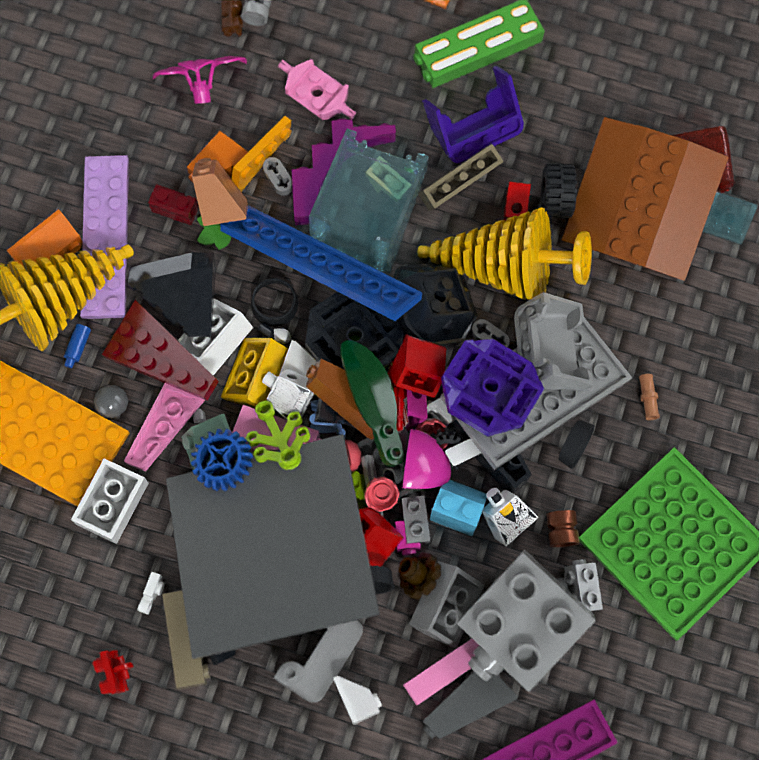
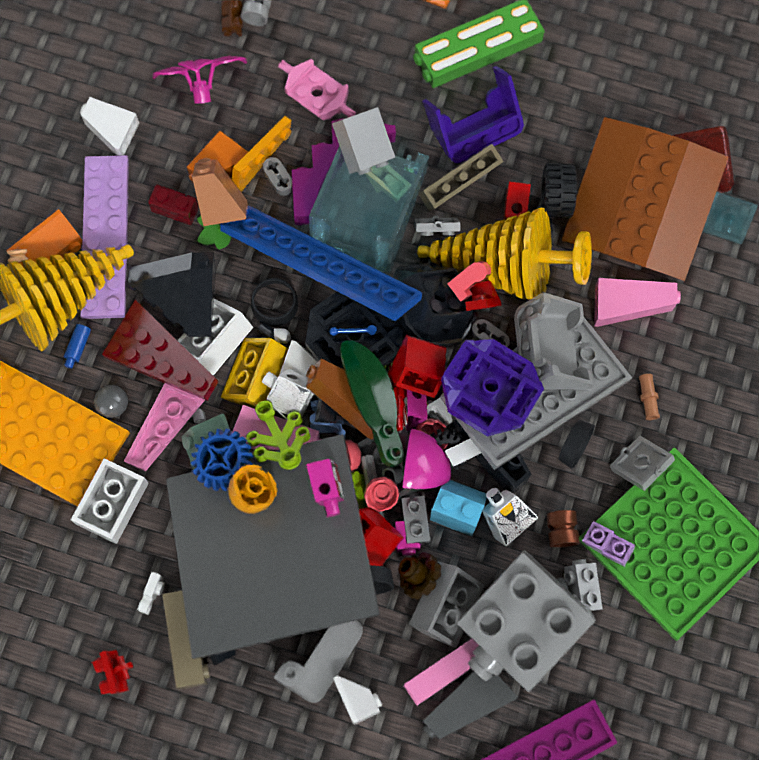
(17, 255): none -> light nougat bush
(110, 124): none -> white slope
(252, 489): none -> light orange cylinder
(325, 475): none -> dark pink torso
(364, 141): none -> light grey brick
(371, 330): none -> blue hinge
(427, 226): none -> light grey plate
(468, 278): none -> coral leg
(483, 297): none -> red slope
(608, 544): none -> lavender slope
(631, 299): none -> bright pink slope
(642, 463): none -> light grey plate

